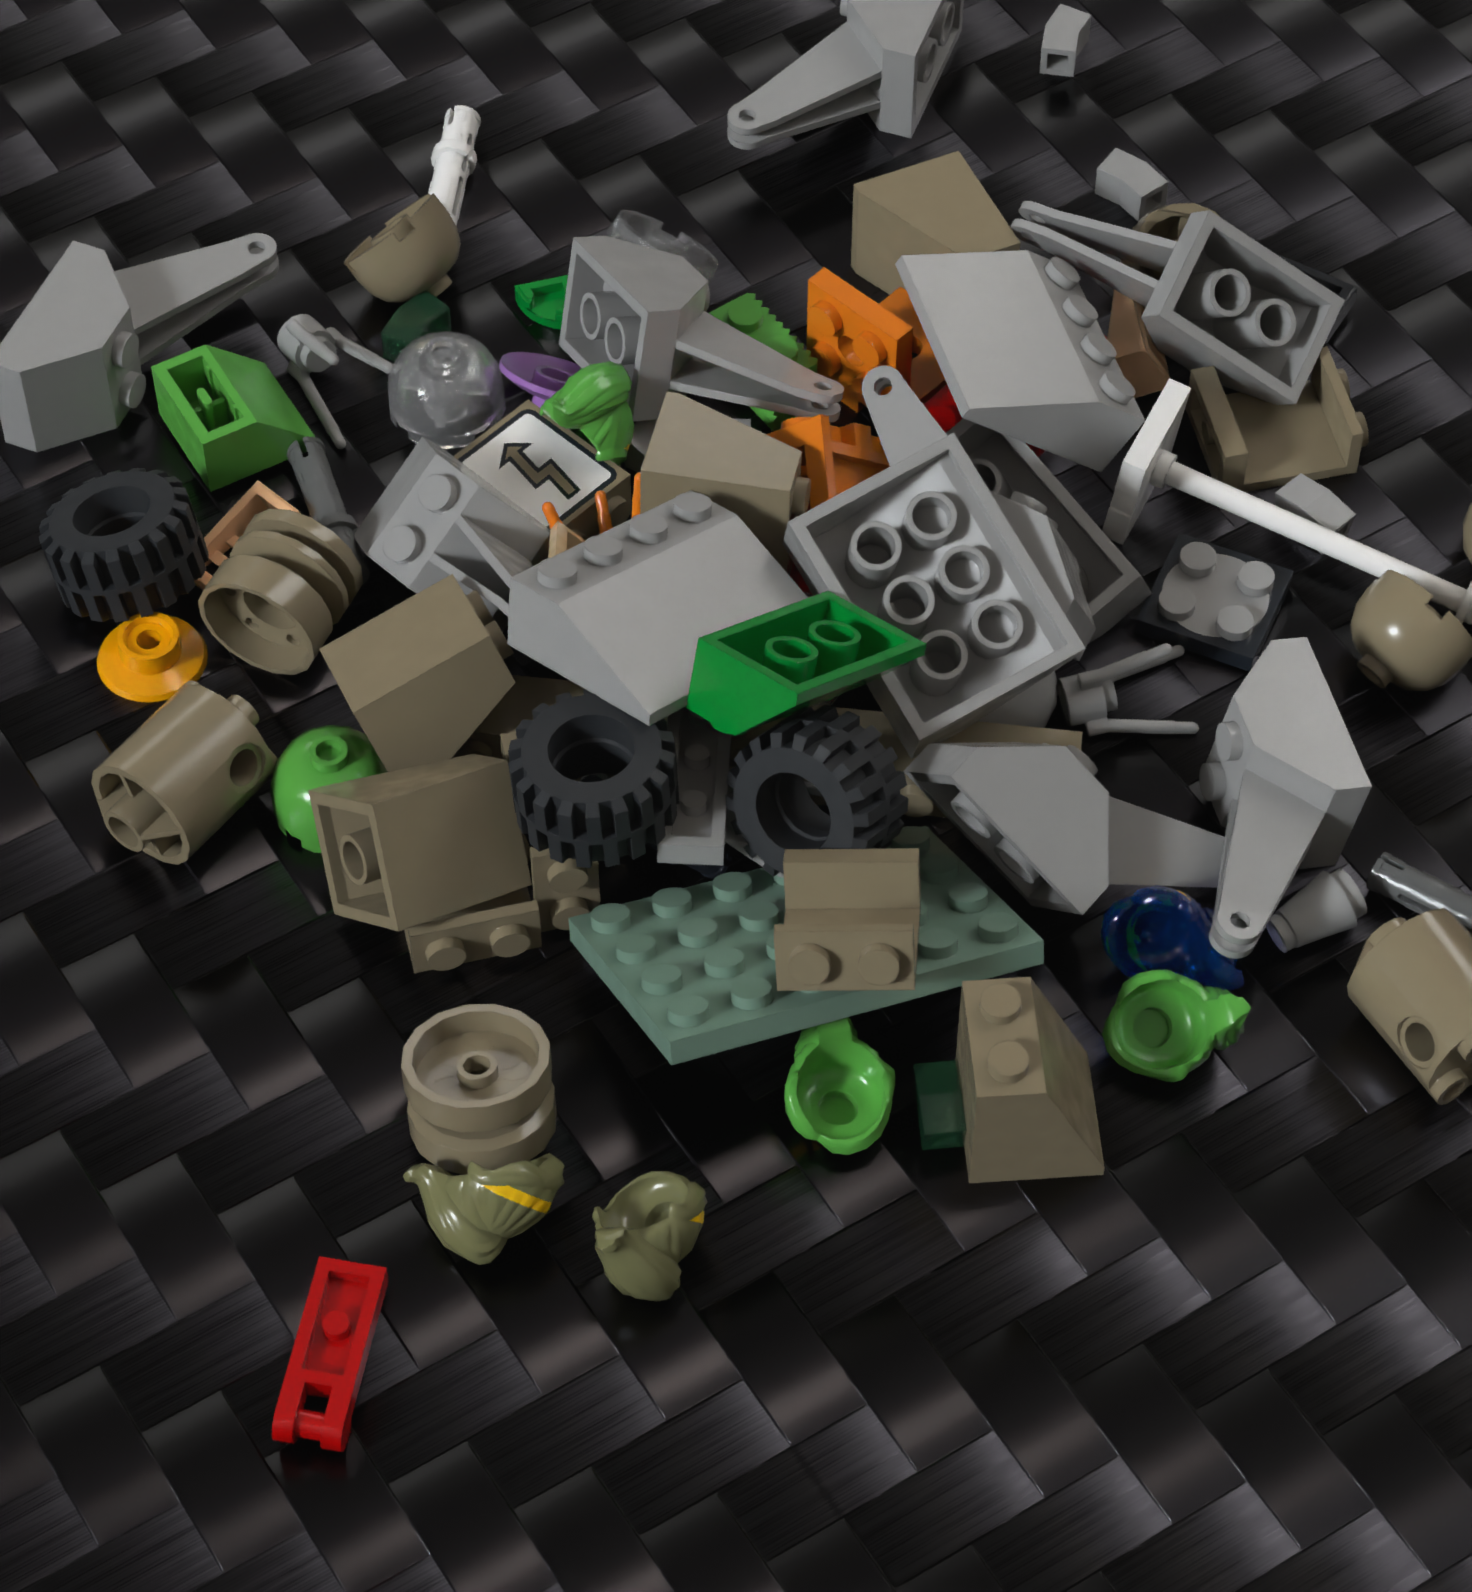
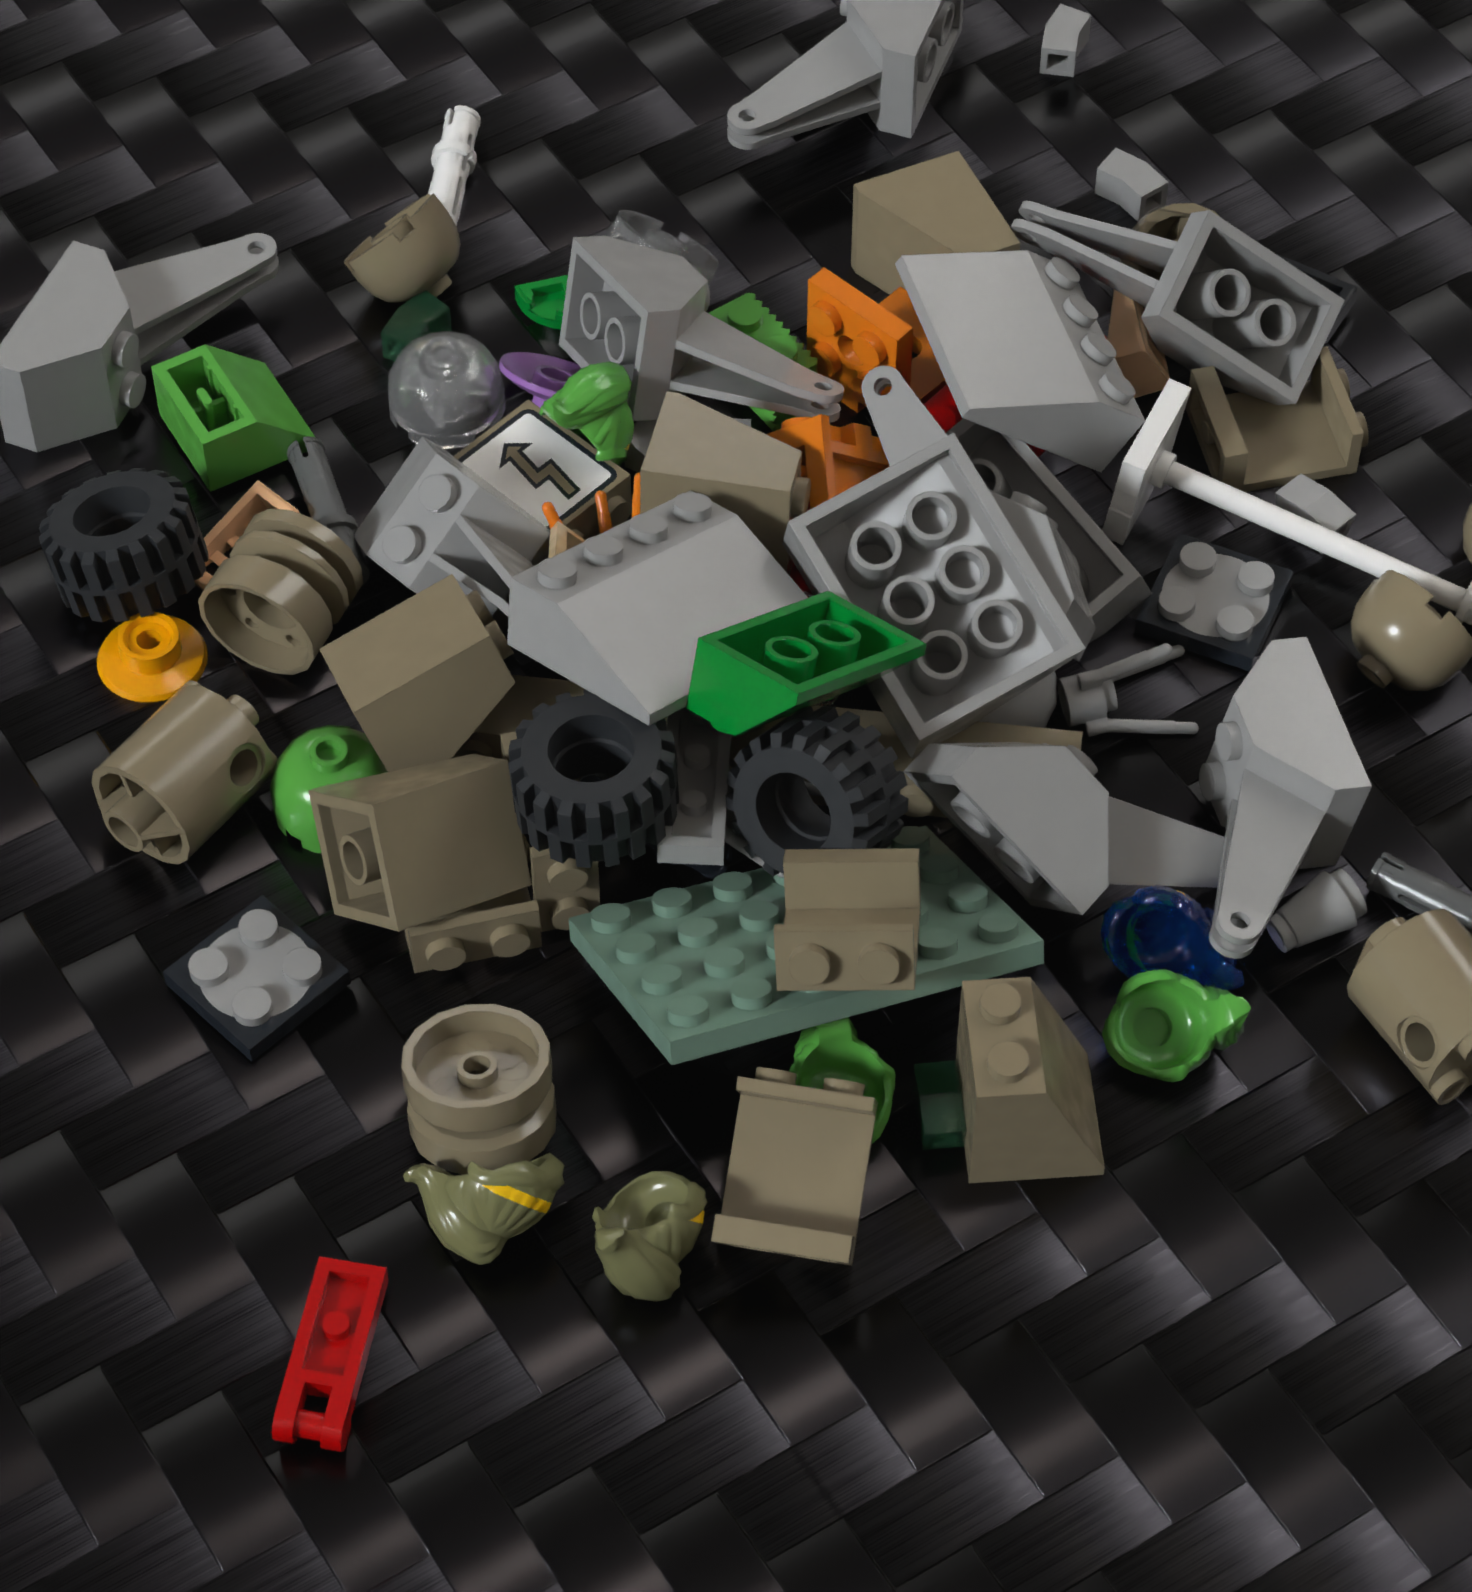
(257, 977): none -> piece
(314, 350): light grey plant -> none
(797, 1167): none -> dark tan panel

